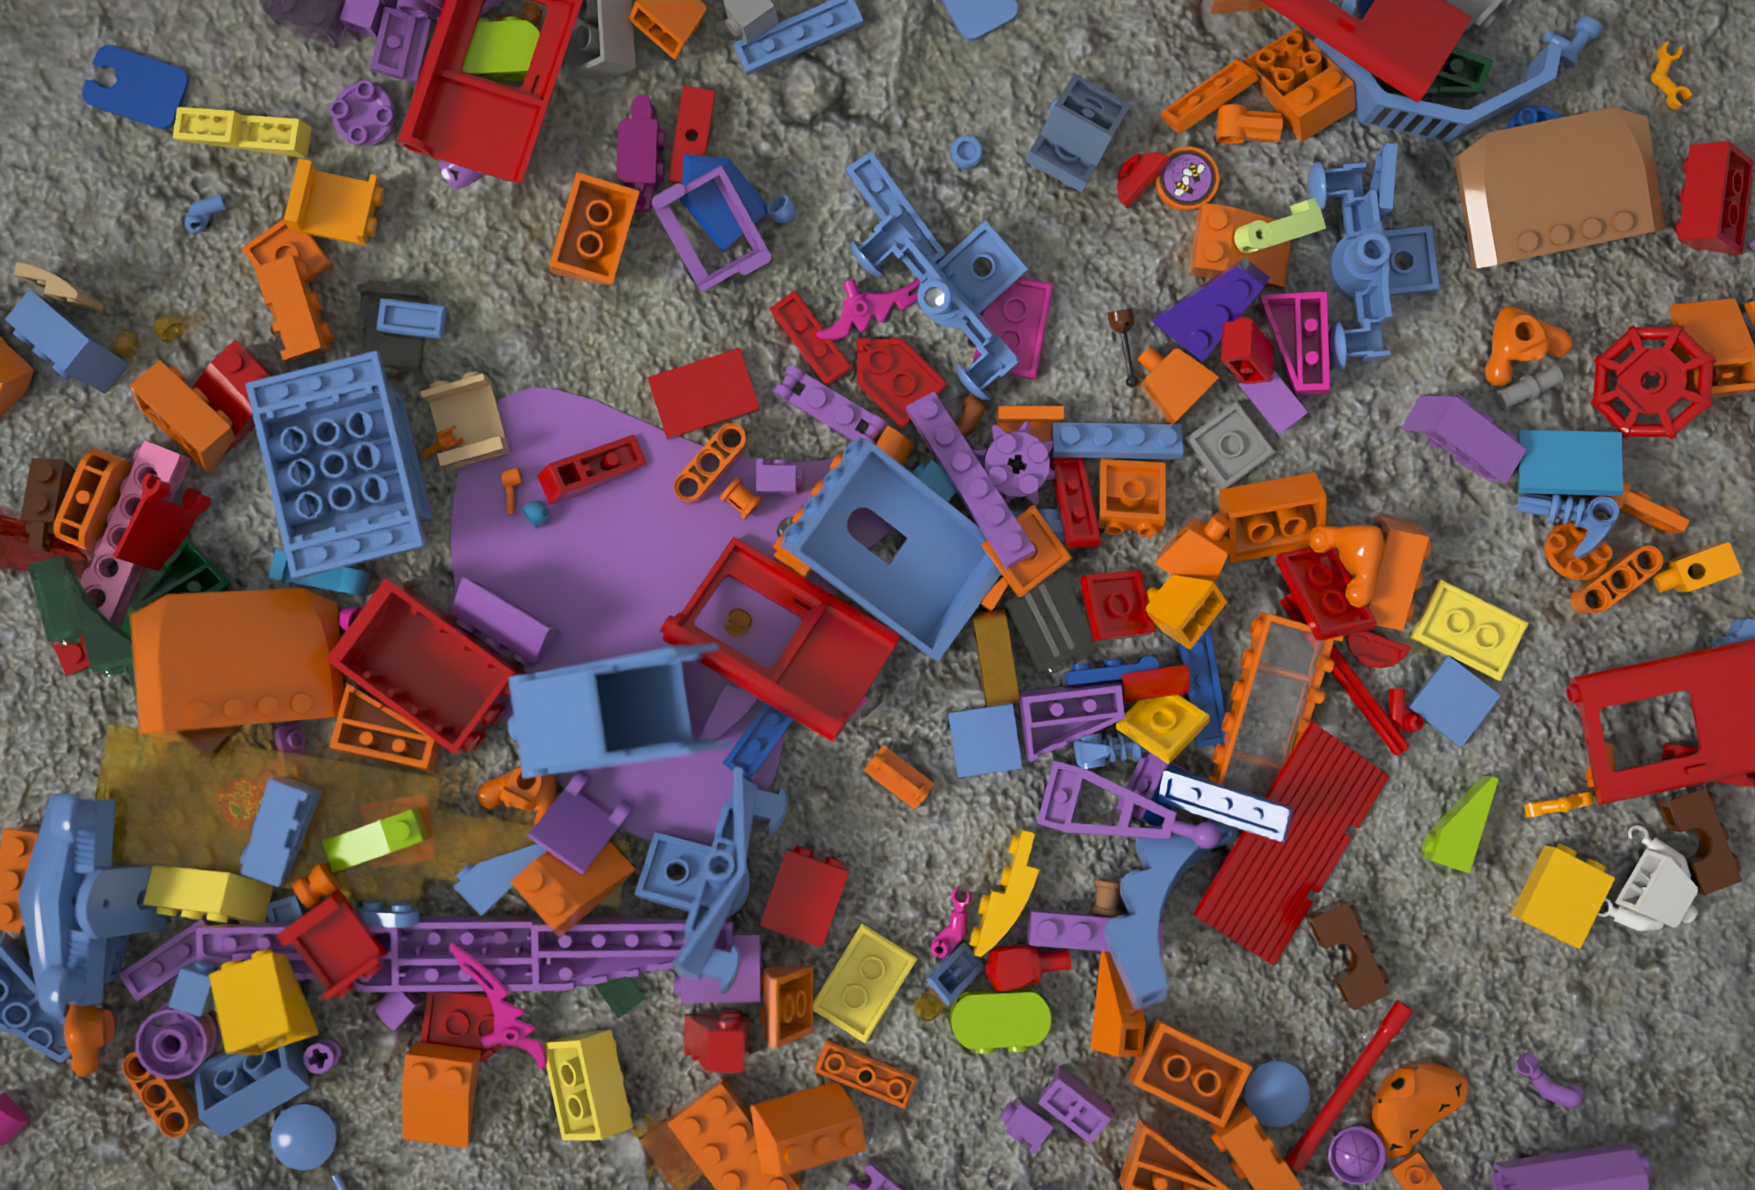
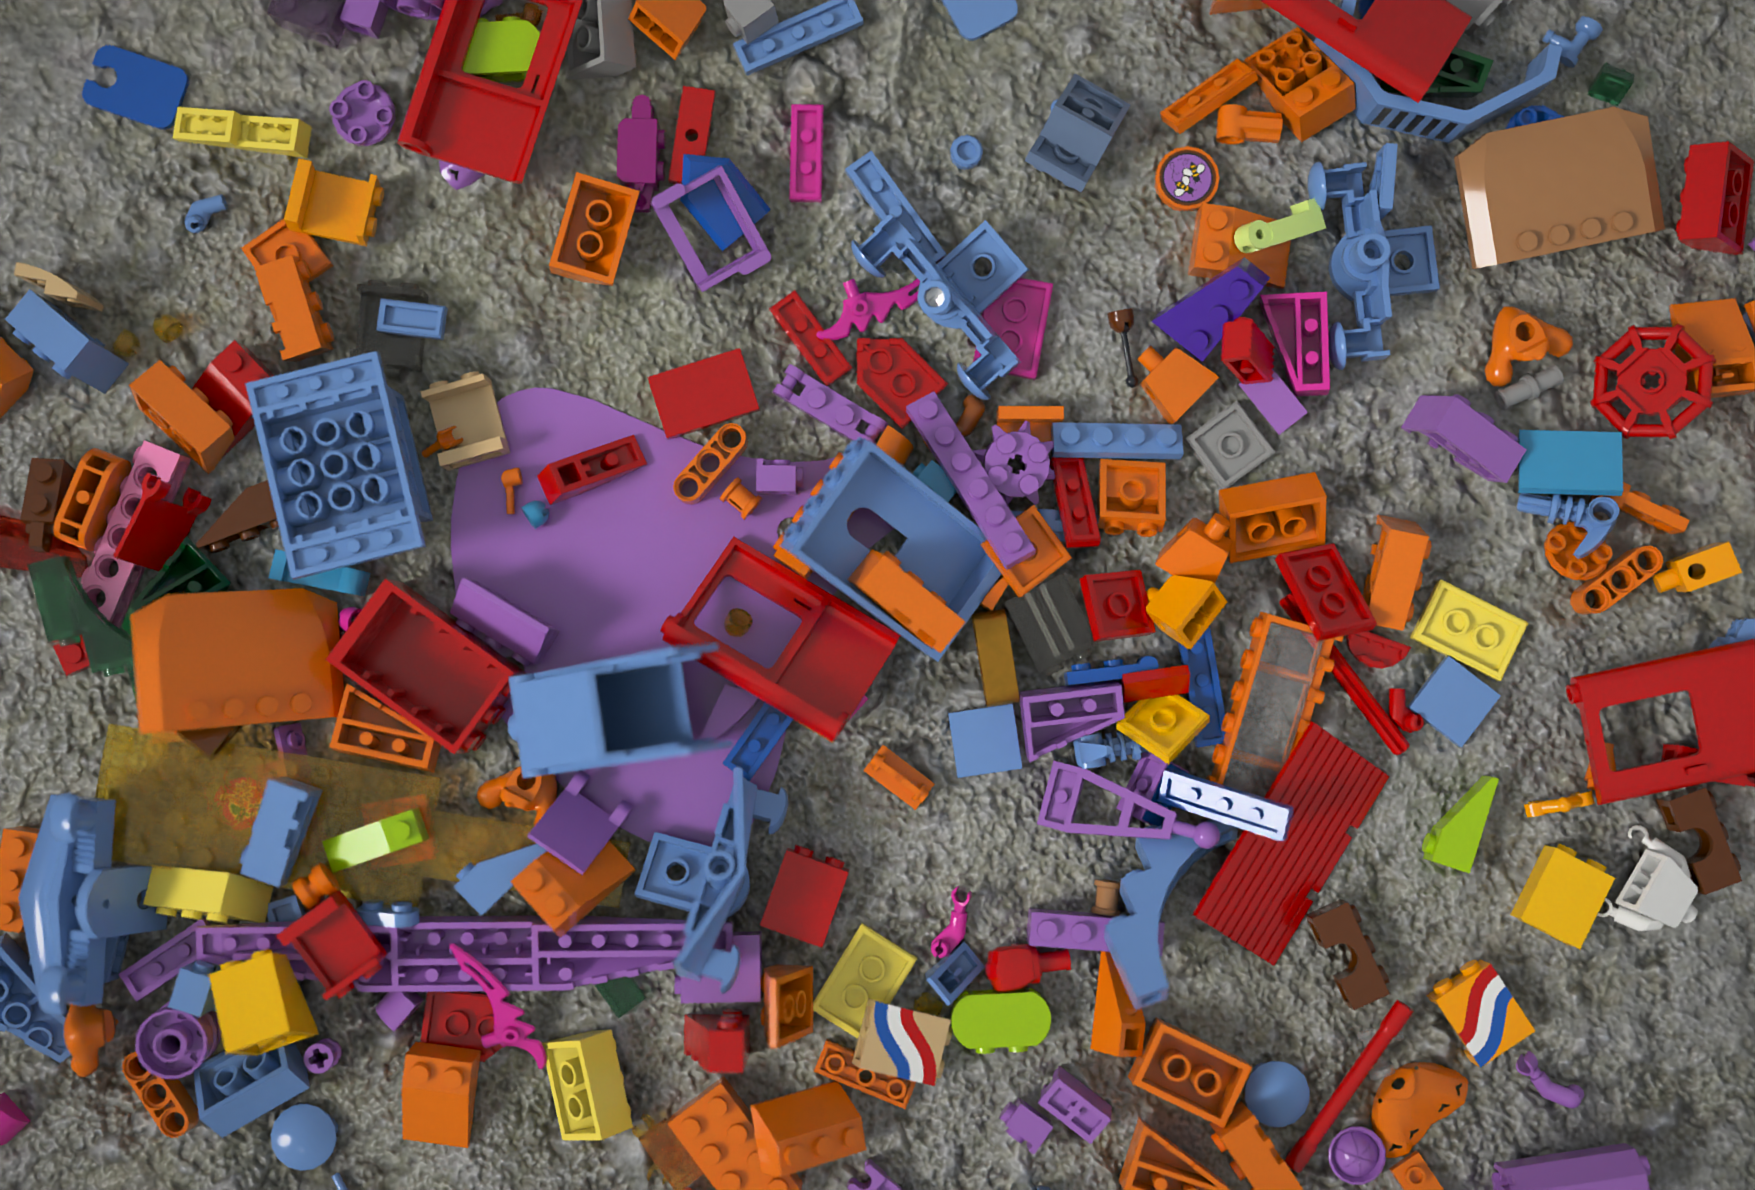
(242, 520): none -> reddish brown slope
(400, 45): medium lavender plate -> none
(781, 209): medium blue hinge -> none
(806, 153): none -> dark pink tile
(902, 1042): none -> panel
(906, 600): none -> orange wedge
(1003, 907): yellow slope -> none
(1138, 175): red tile -> none
(1360, 552): orange head -> none
(1481, 1011): none -> panel
(1611, 84): none -> clear green tile
(1661, 79): light orange arm -> none

